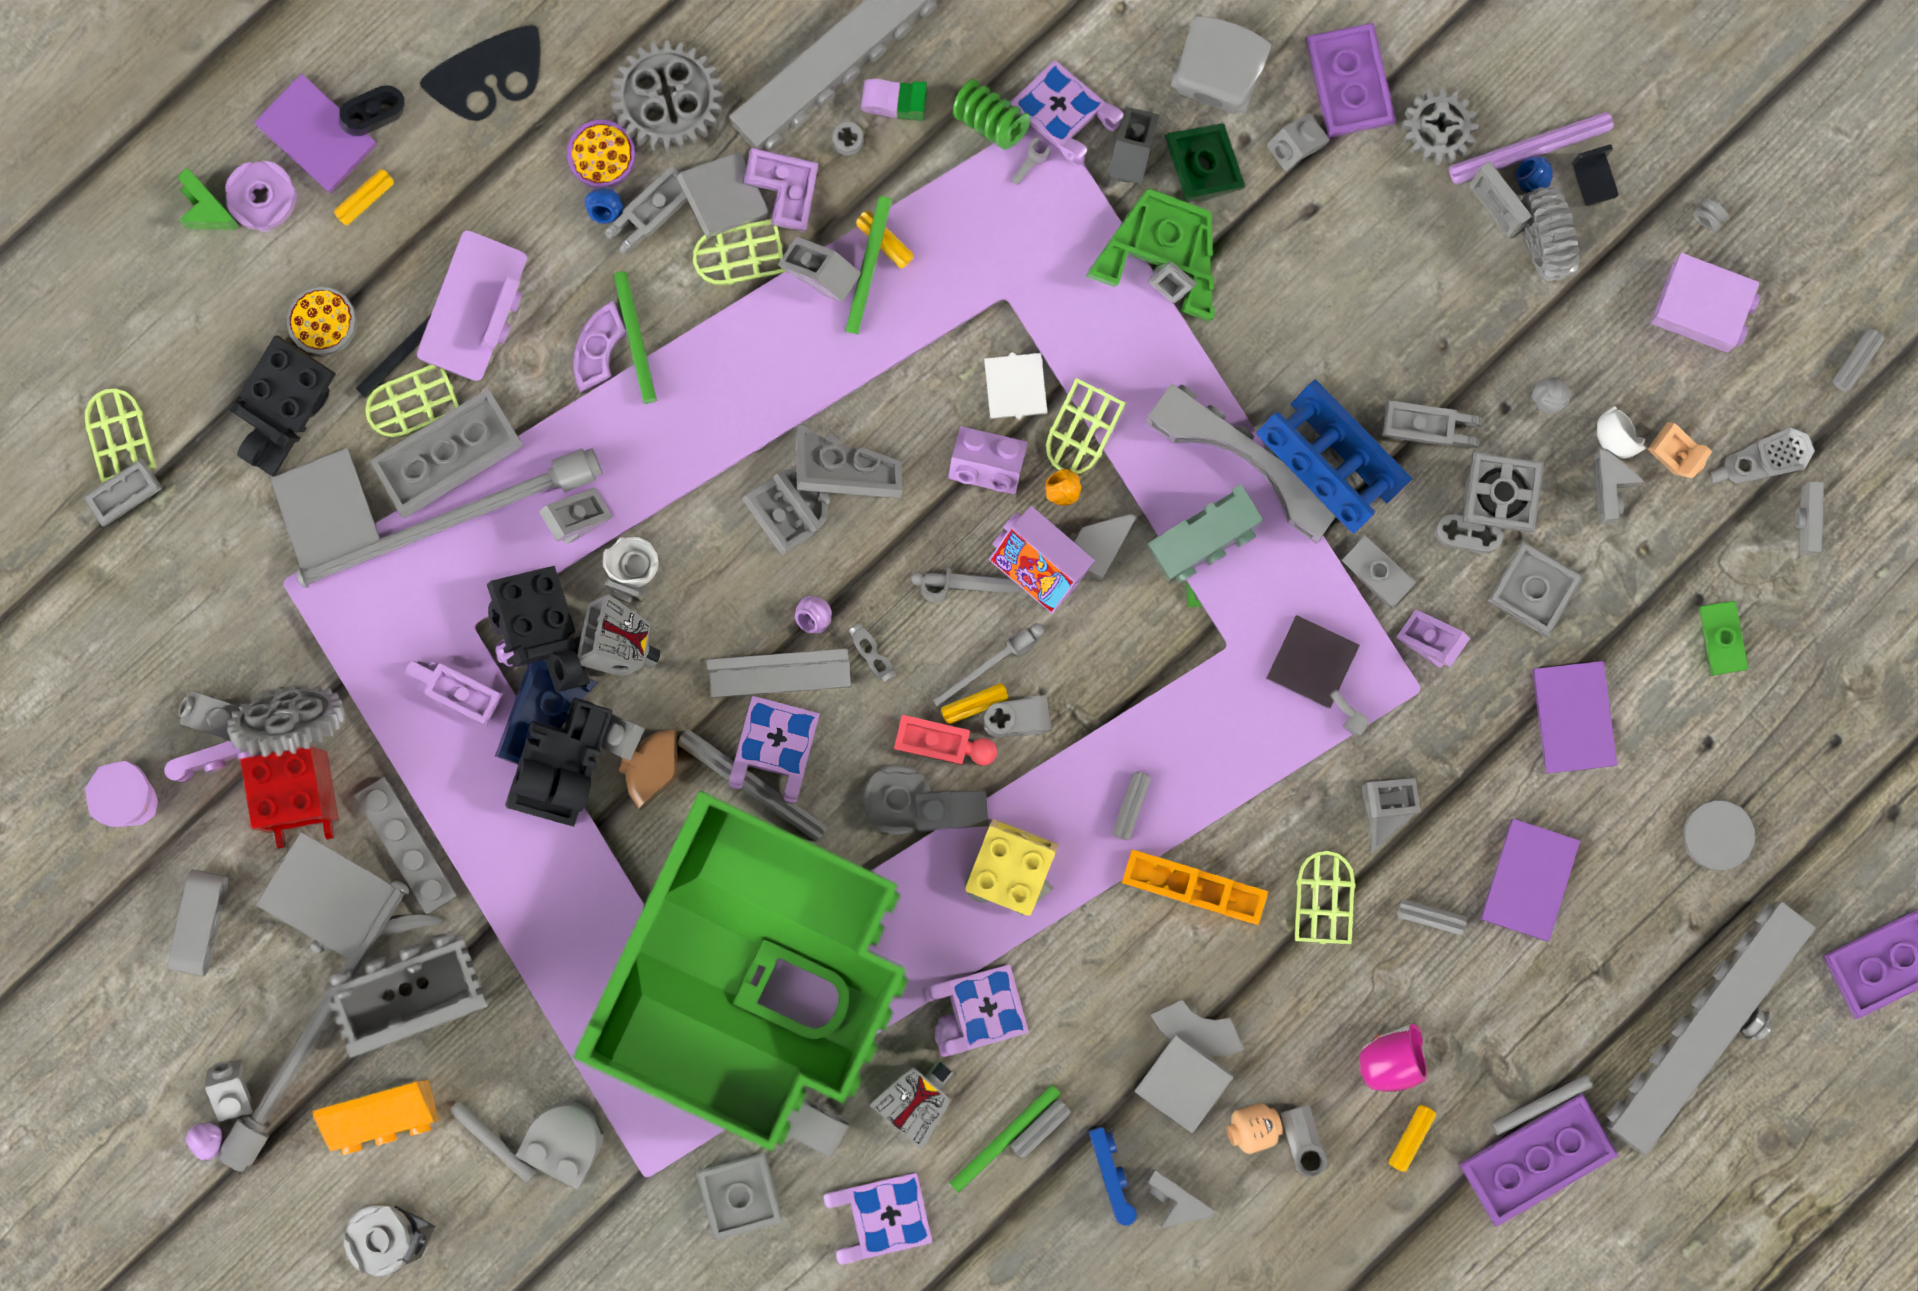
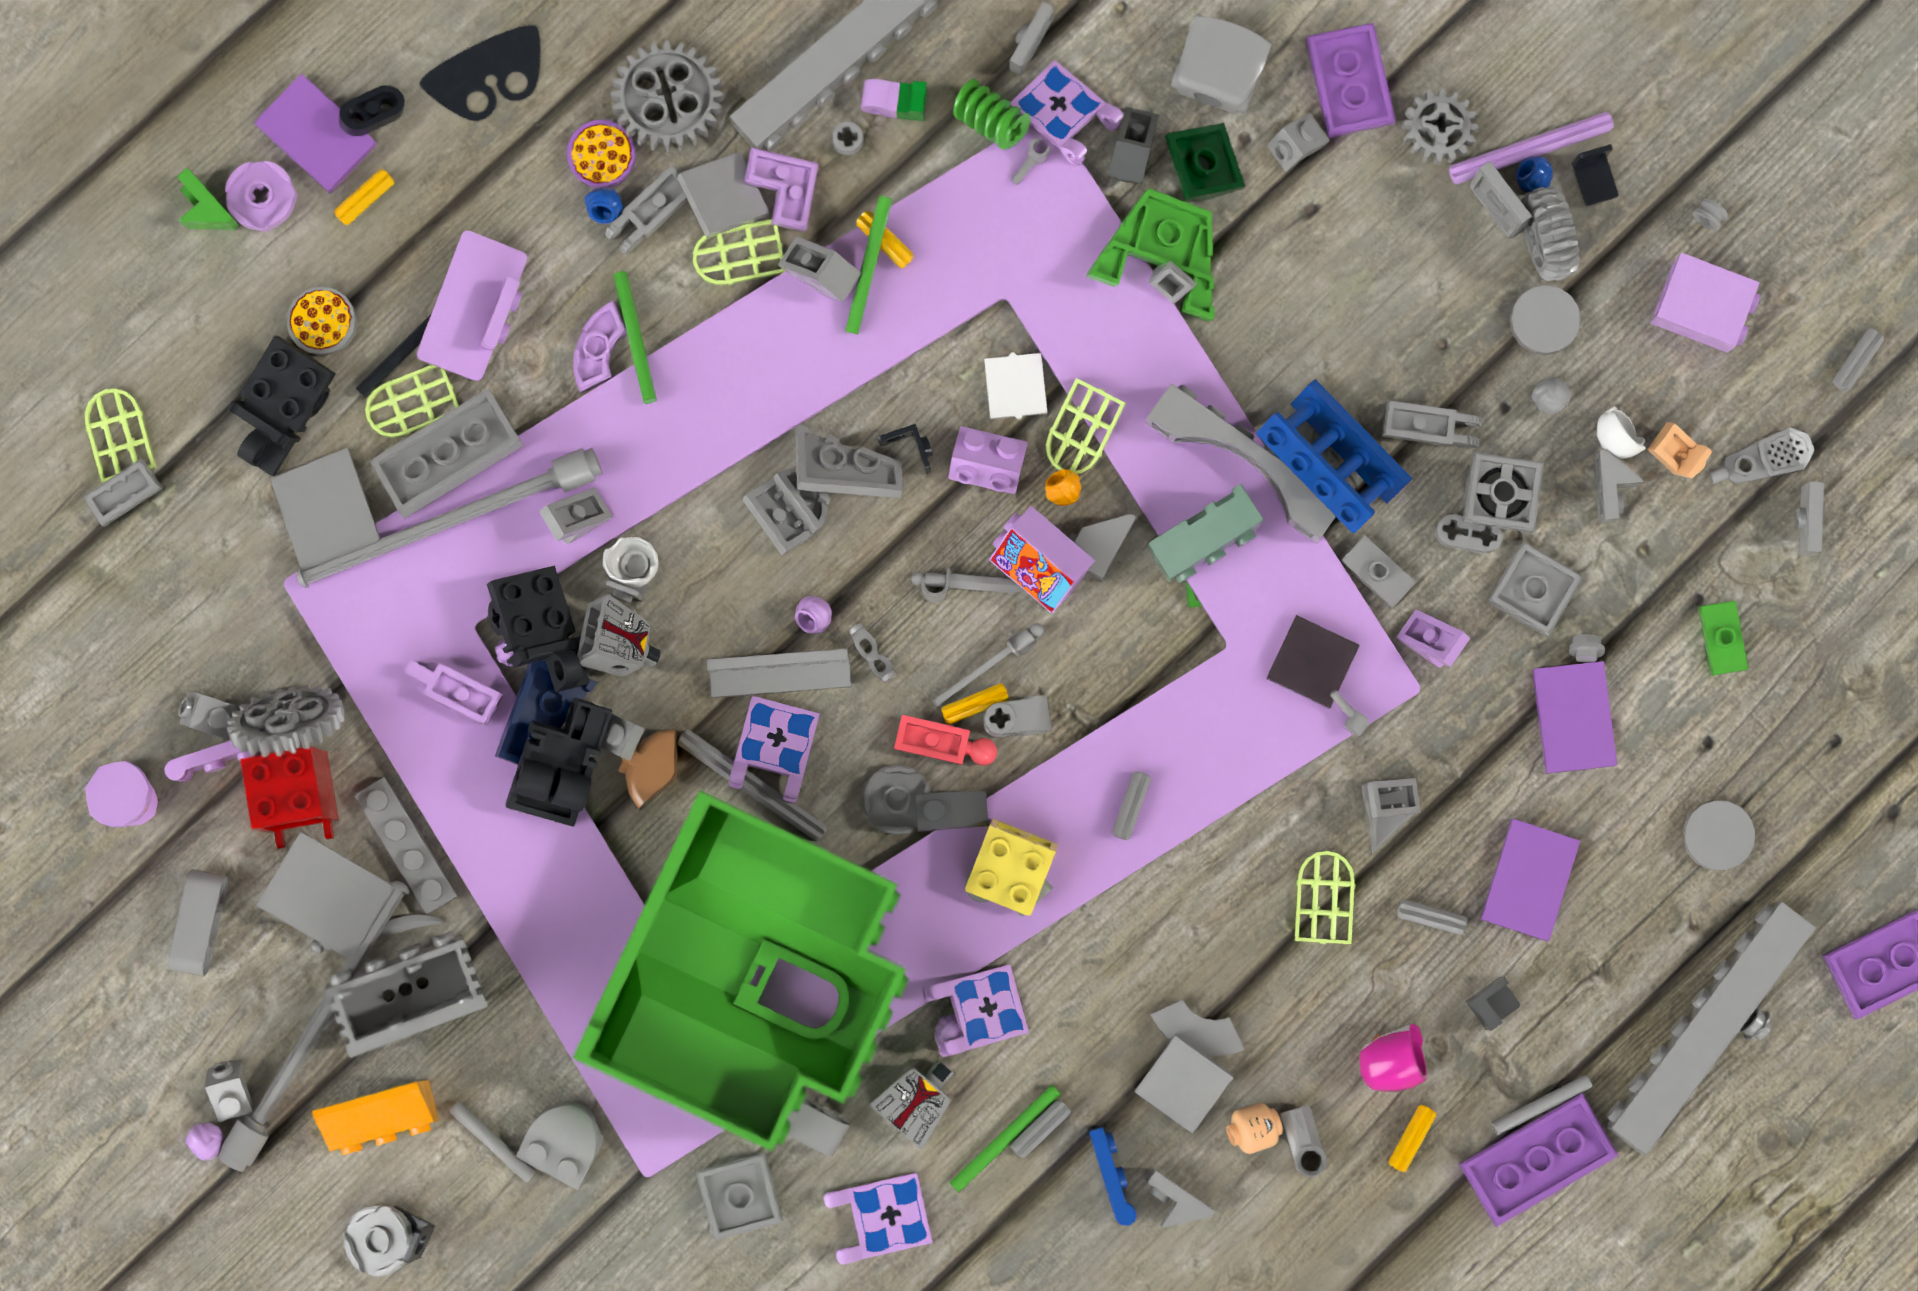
(922, 443): none -> black bracket
(1030, 37): none -> light grey plate
(1195, 887): light orange slope -> none
(1493, 1003): none -> dark grey panel
(1545, 320): none -> light grey tile
(1586, 648): none -> light grey plate

